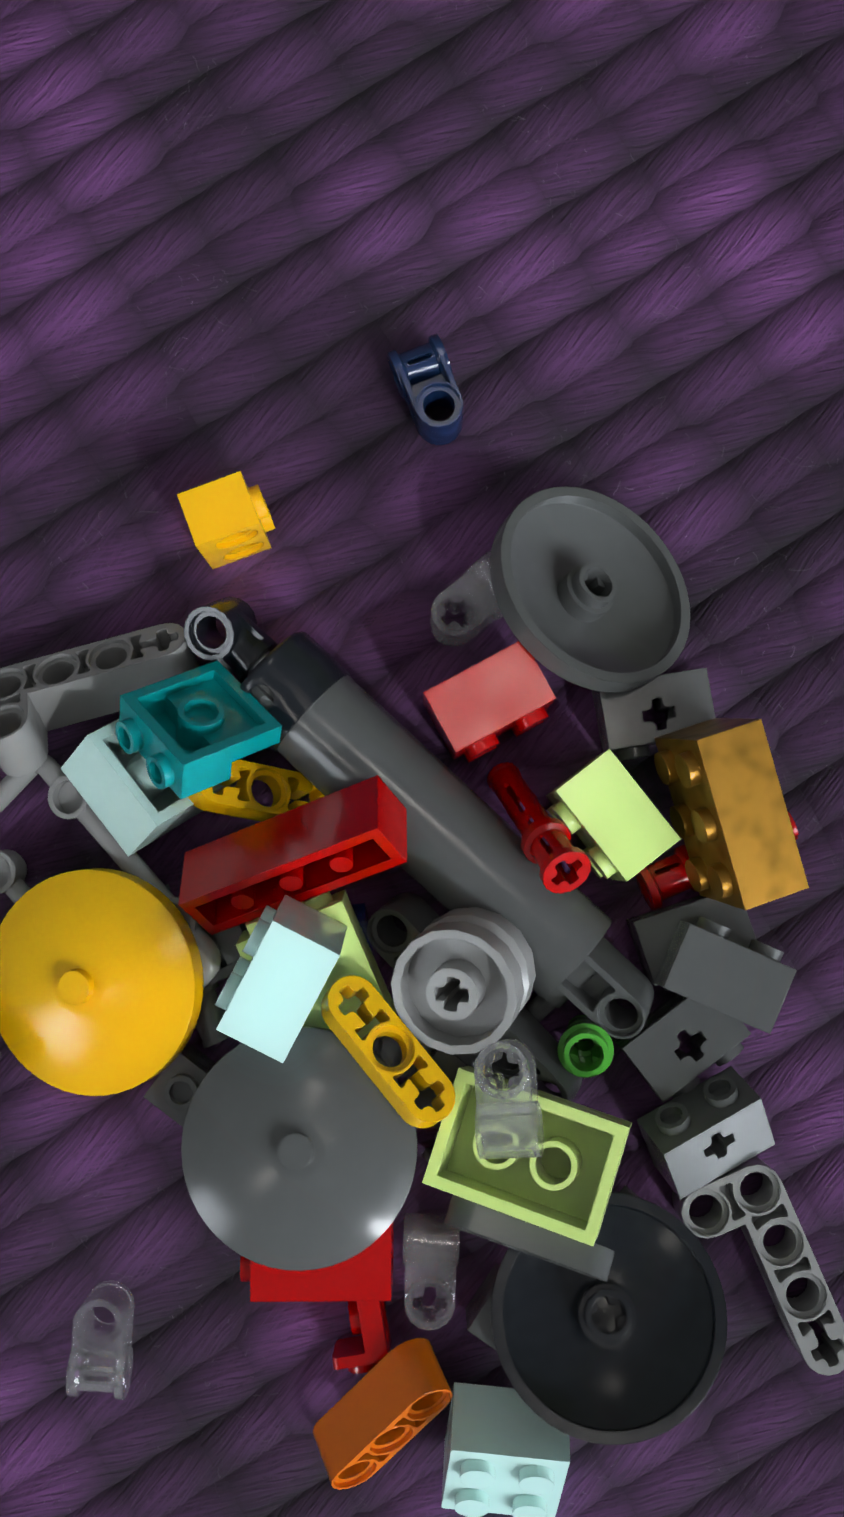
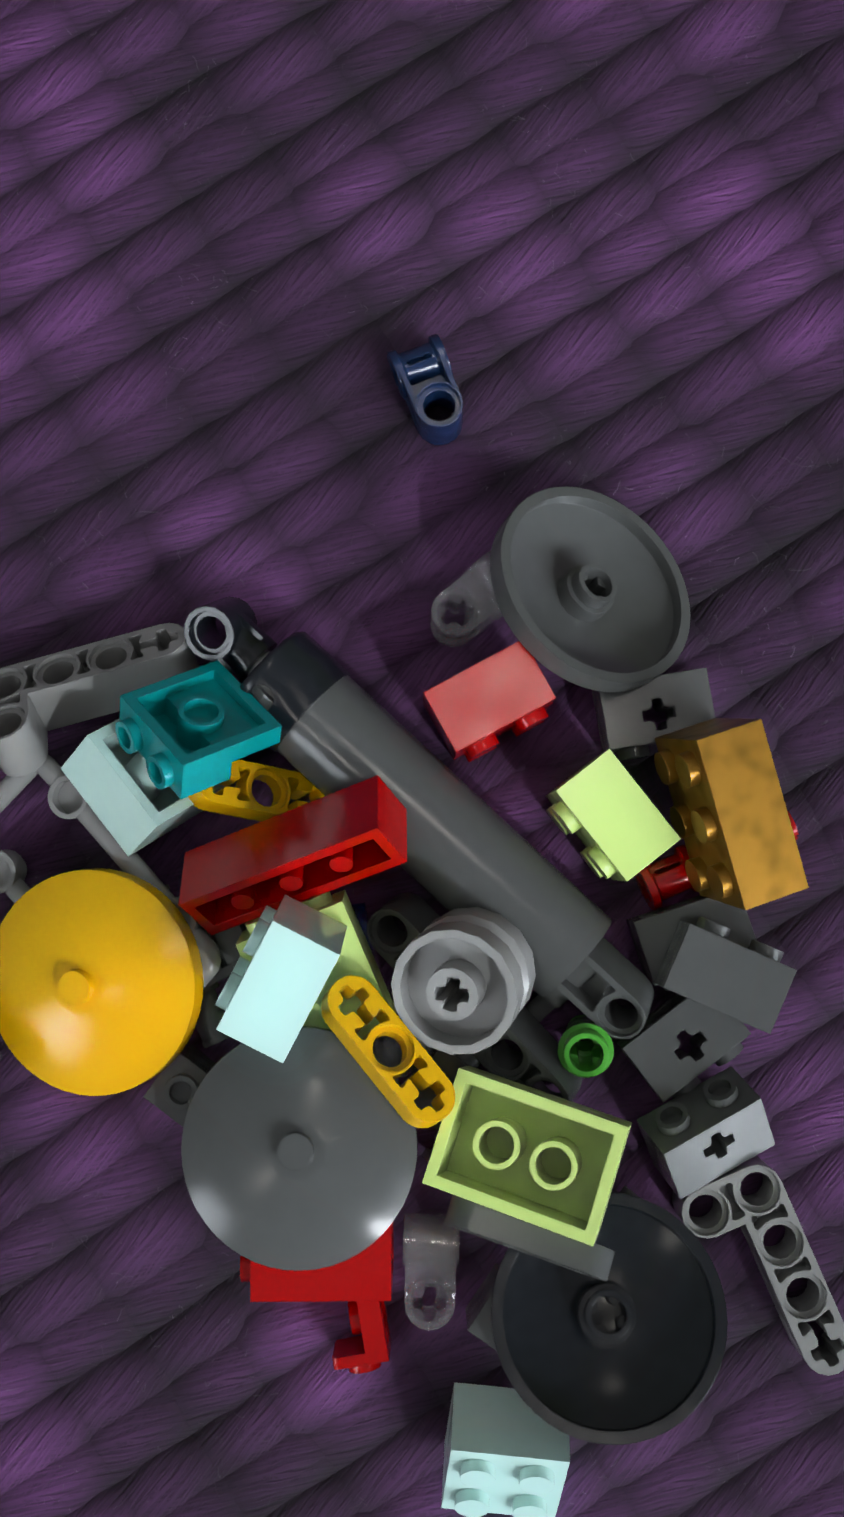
(100, 1350): clear piece -> none
(227, 519): yellow brick -> none
(381, 1413): orange beam -> none
(507, 1113): clear piece -> none
(513, 789): red pin -> none

